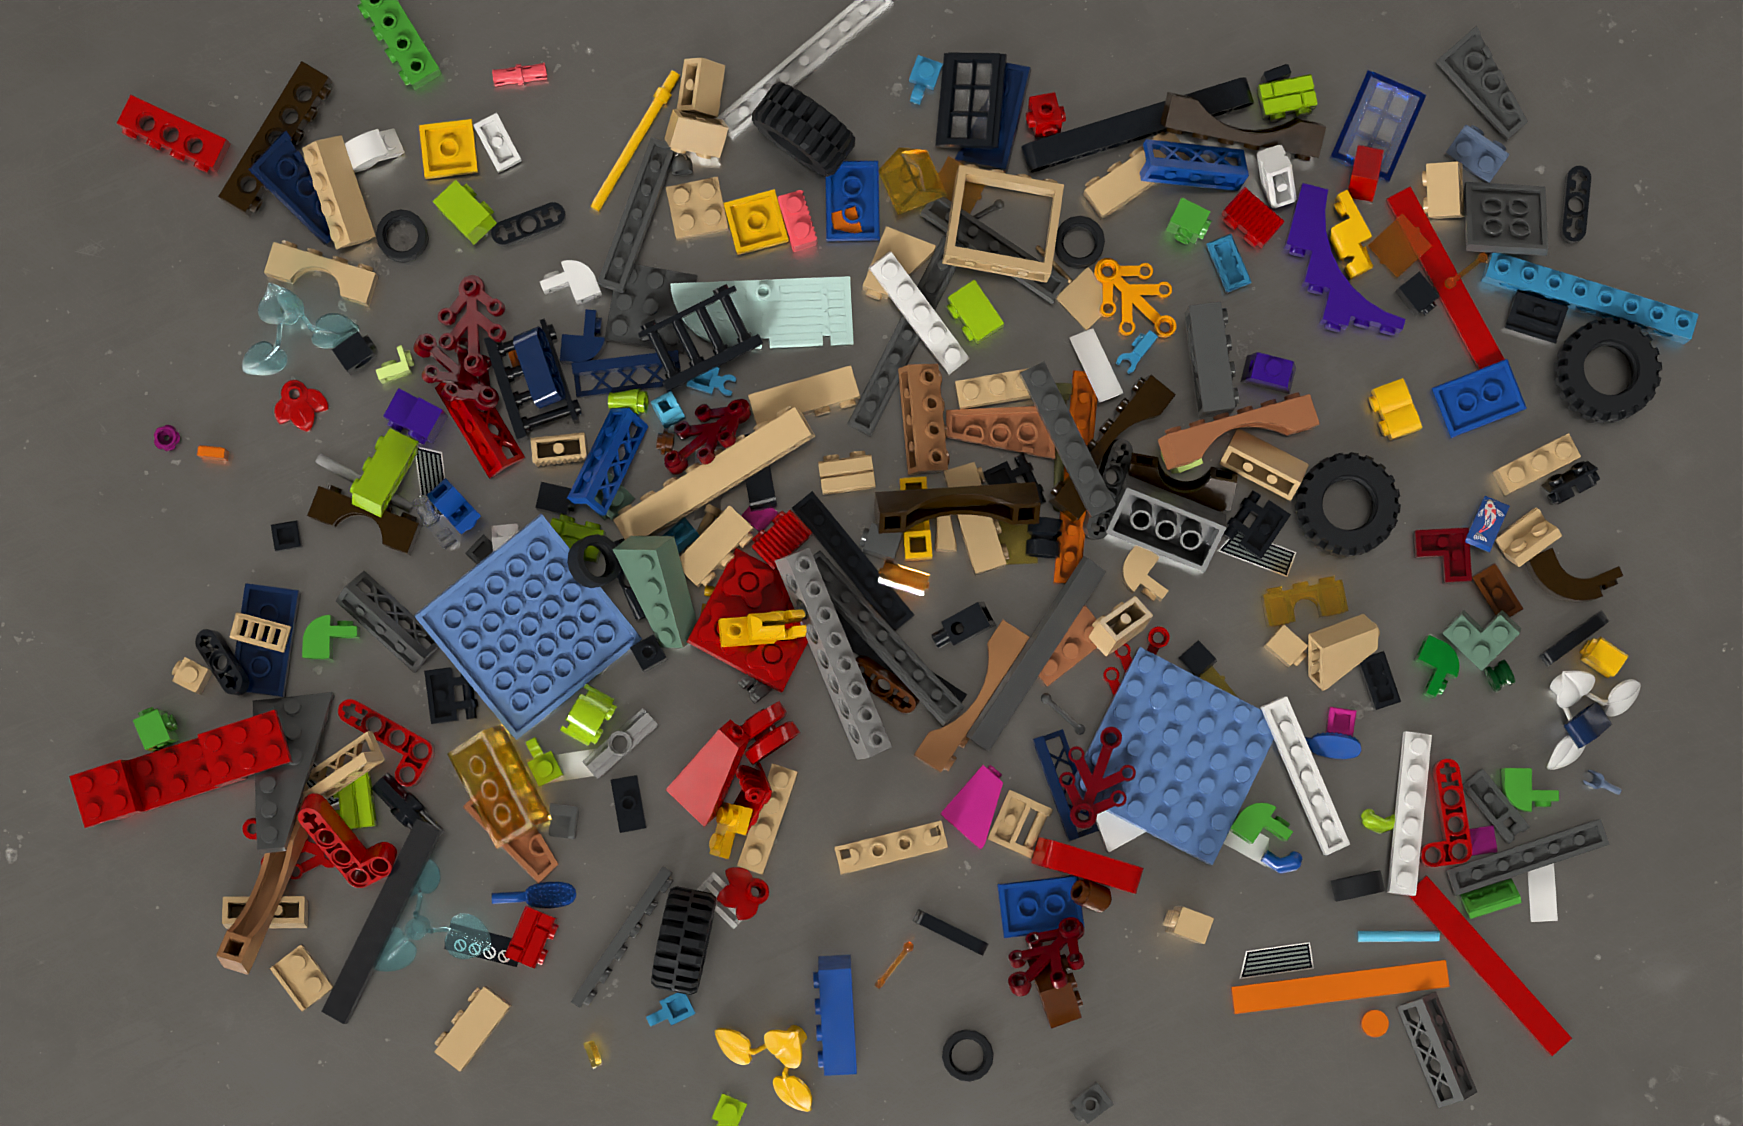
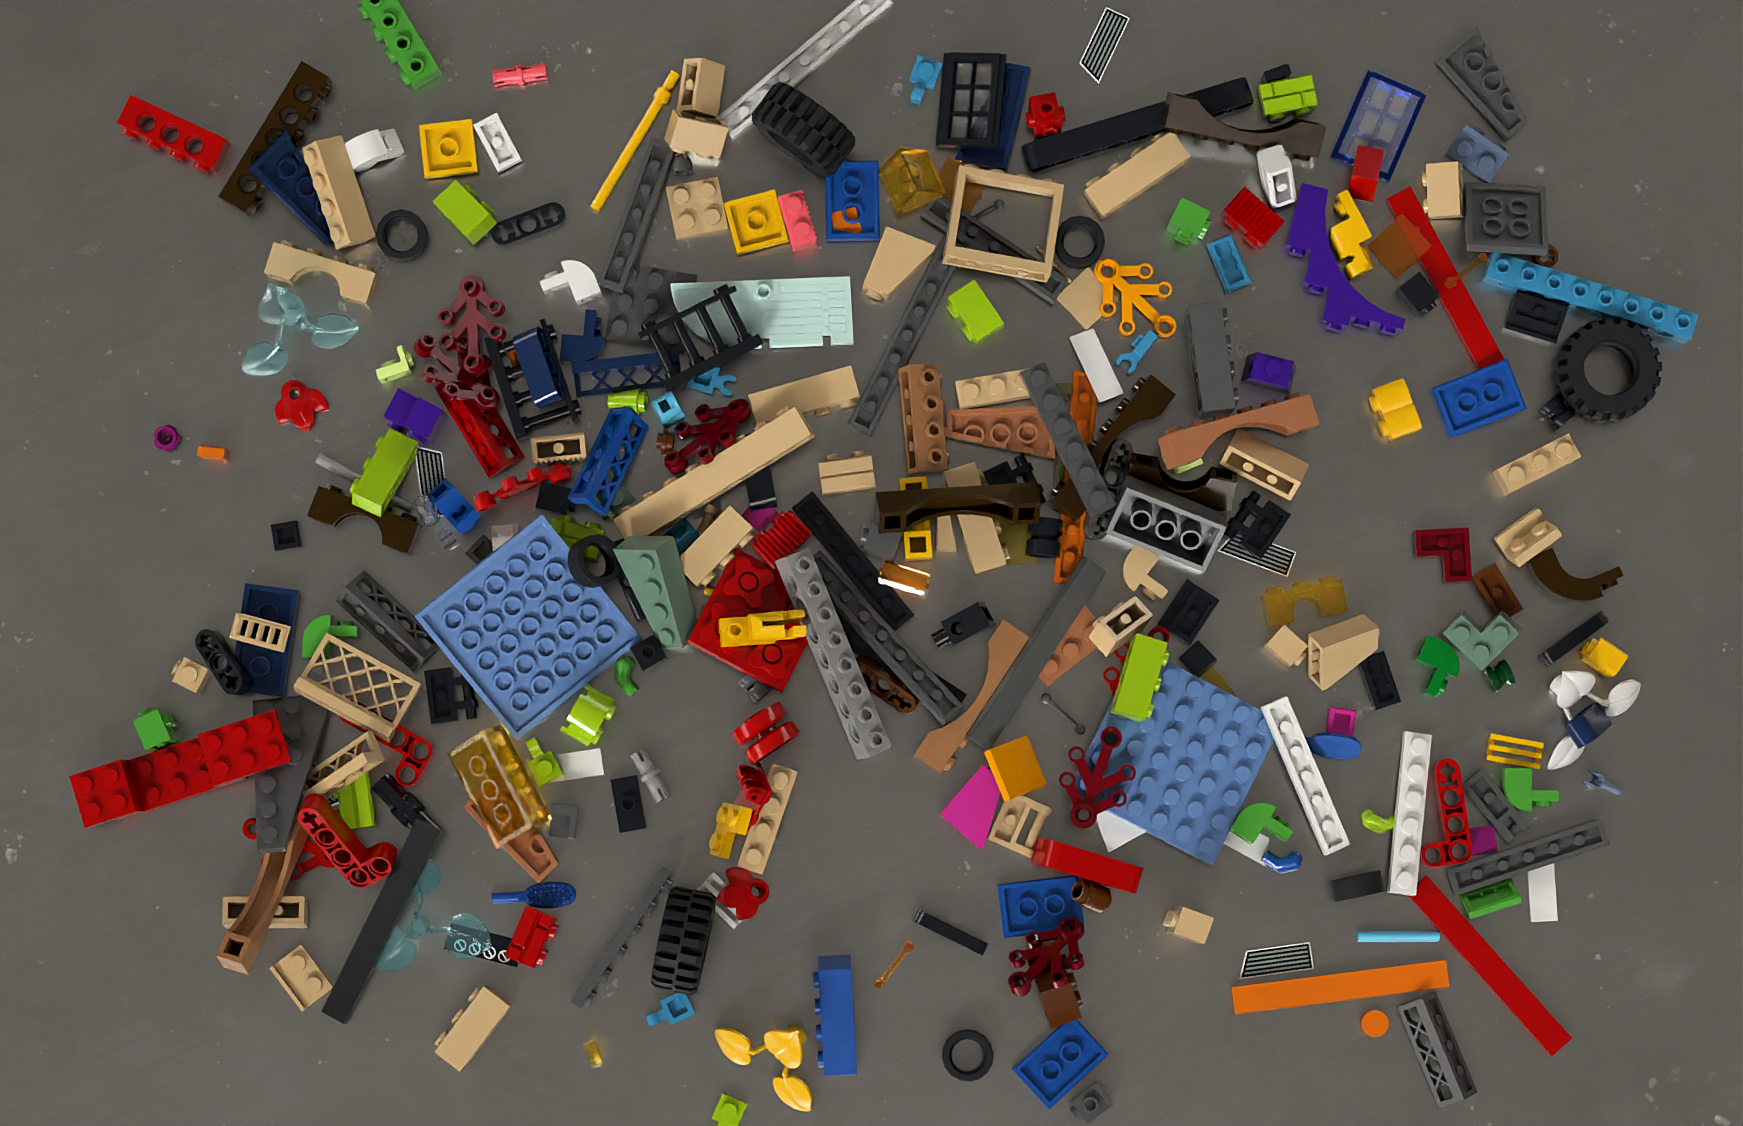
(346, 708): none -> tan fence
(355, 352): black brick -> none
(511, 485): none -> red plant
(606, 756): light grey piece -> none
(622, 675): none -> bright green arm
(650, 775): none -> light grey pin
(709, 774): slope -> none
(891, 847): tan window -> none
(919, 313): white plate -> none
(1015, 768): none -> light orange tile
(1056, 790): dark blue fence -> none
(1060, 1062): none -> blue tile
(1103, 43): none -> sticker
(1139, 678): none -> lime brick
(1188, 612): none -> black plate
(1196, 171): blue fence -> none
(1377, 483): black tyre -> none
(1487, 524): tile -> none
(1536, 755): none -> yellow tile
(1552, 407): none -> black wheel
(1554, 255): none -> dark orange bush
(1570, 184): black beam -> none
(1582, 476): black hinge -> none

